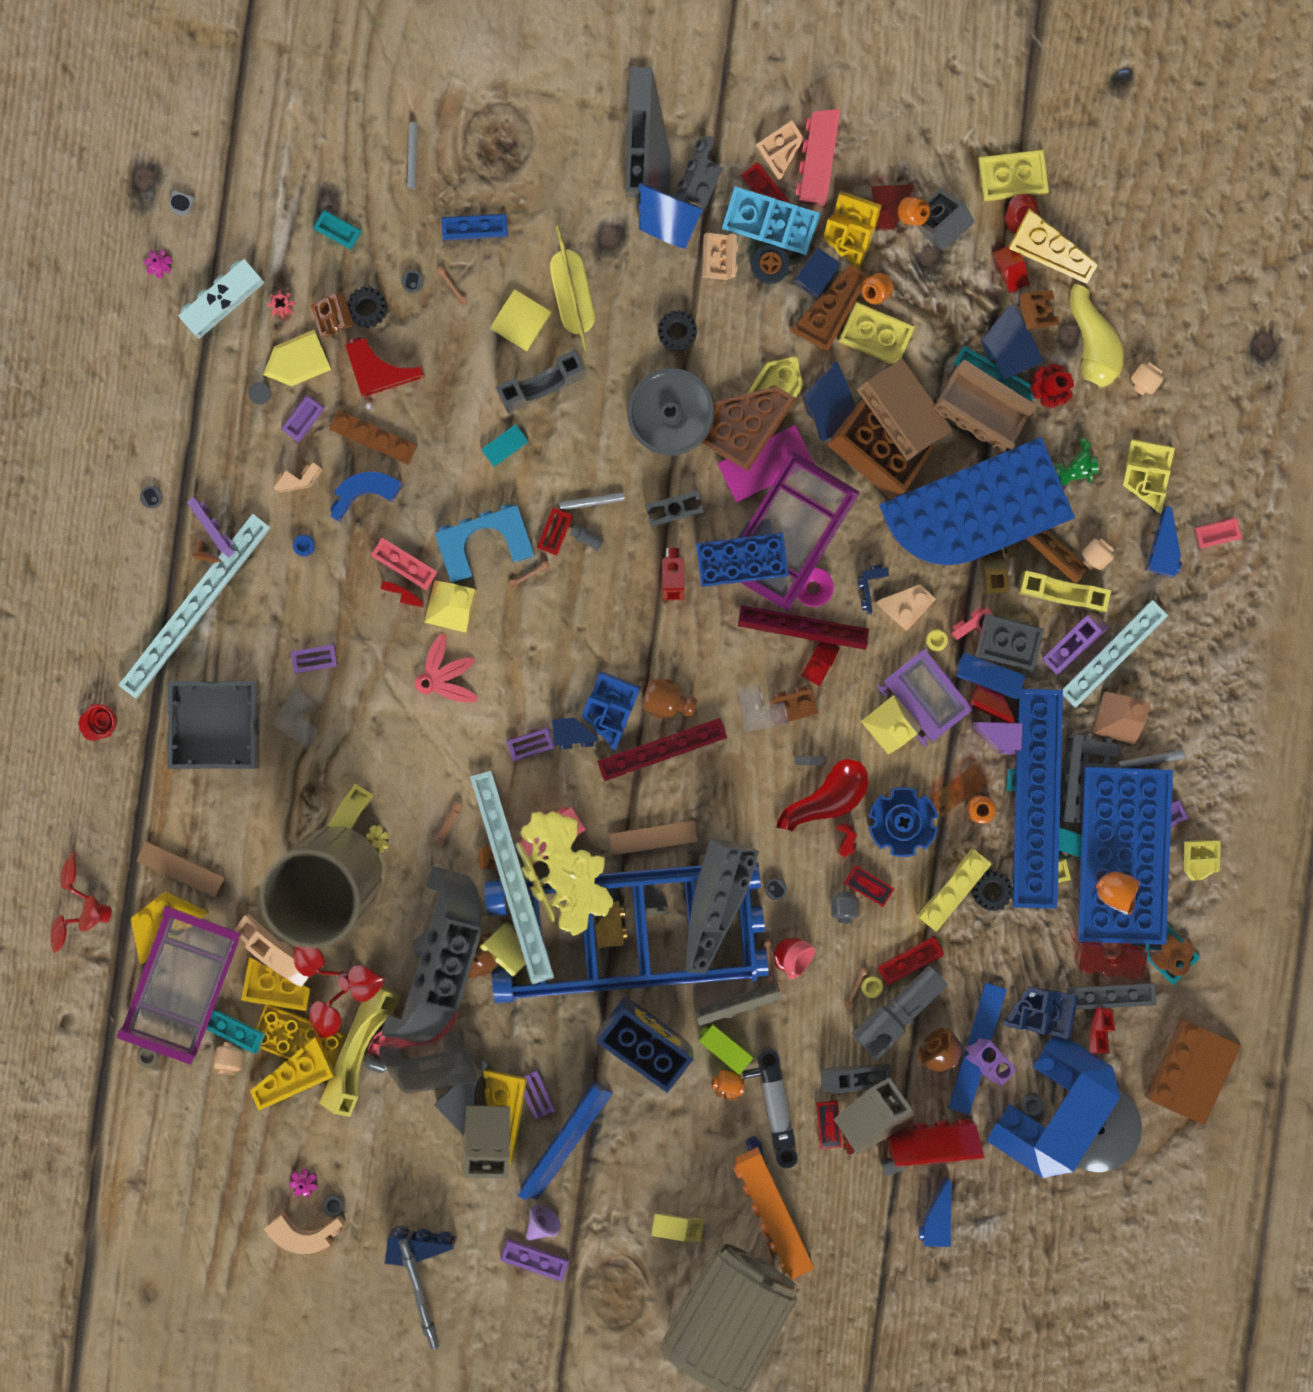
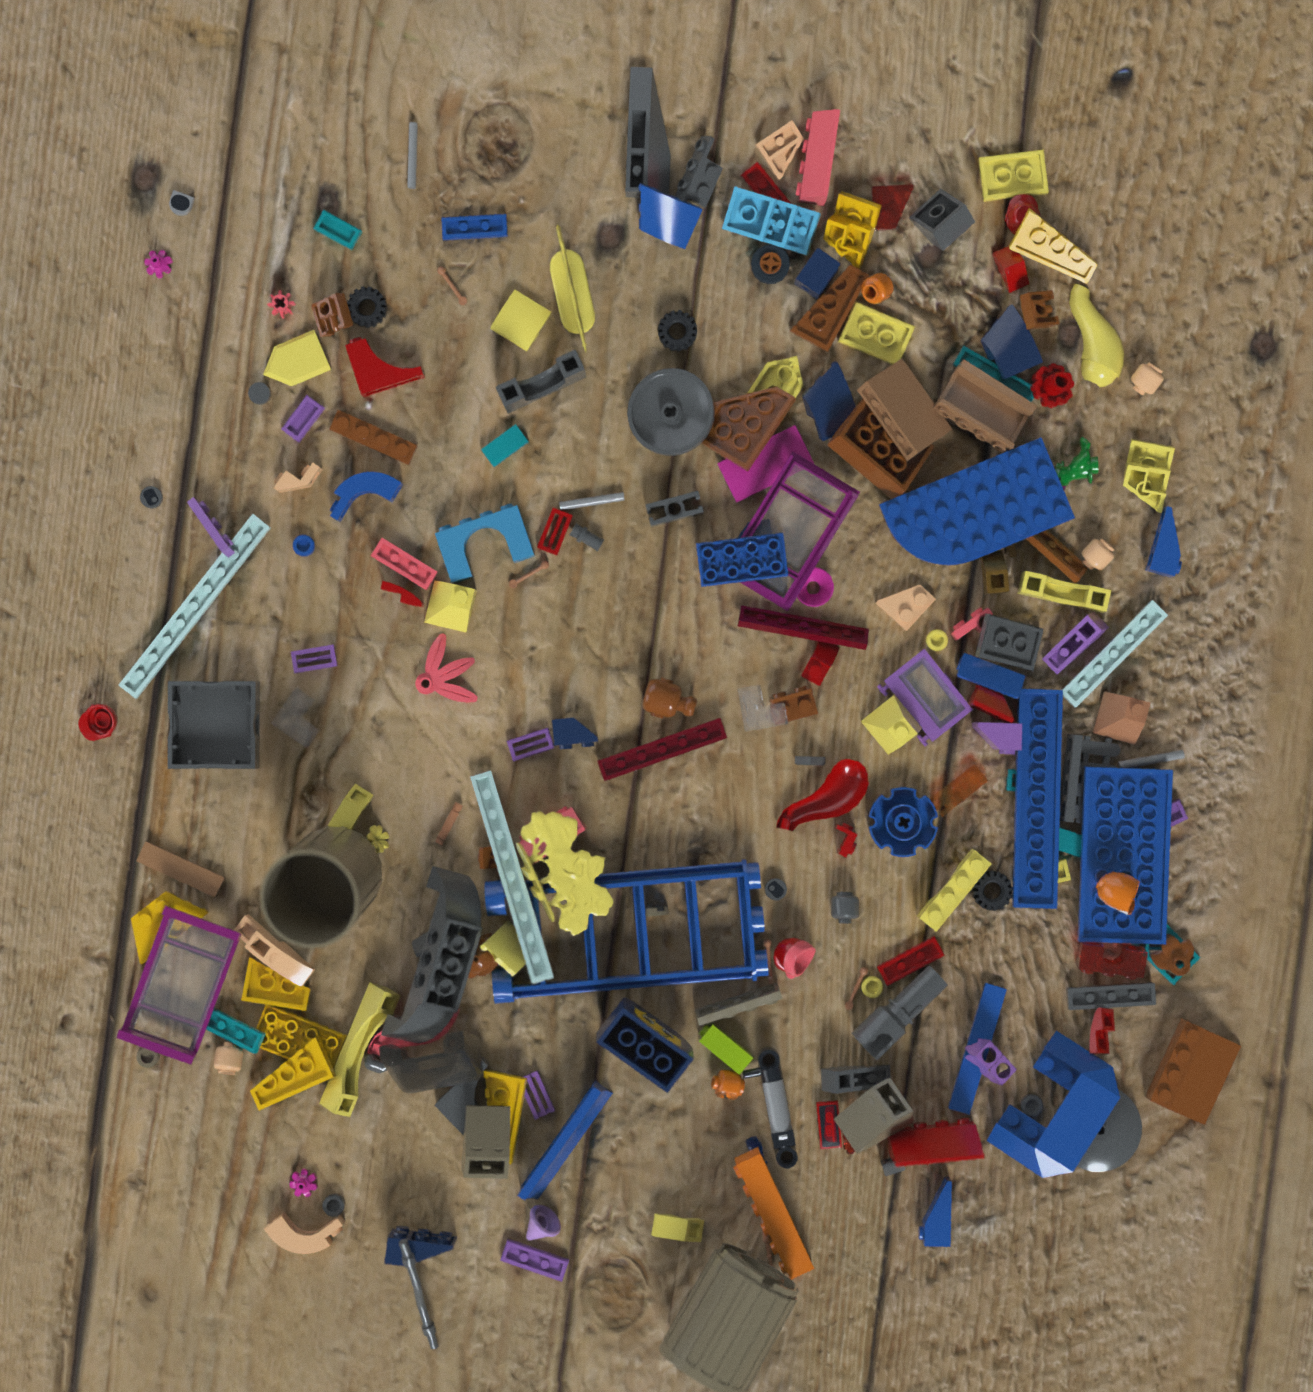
(91, 911): red plant -> none
(201, 555): dark orange bar -> none
(221, 298): light aqua brick -> none
(360, 980): red plant -> none
(412, 281): dark grey tile -> none
(610, 707): blue slope -> none
(610, 928): pearl gold slope -> none
(653, 837): medium nougat tile -> none
(673, 582): red torso -> none
(717, 898): dark grey wedge -> none
(719, 256): light nougat bracket -> none
(868, 885): slope -> none
(875, 572): dark blue bracket -> none
(914, 211): orange head -> none
(940, 1051): dark orange cylinder -> none
(988, 807): orange head -> none
(1044, 1012): dark blue slope -> none
(1201, 858): light yellow slope -> none
(1217, 533): coral tile -> none

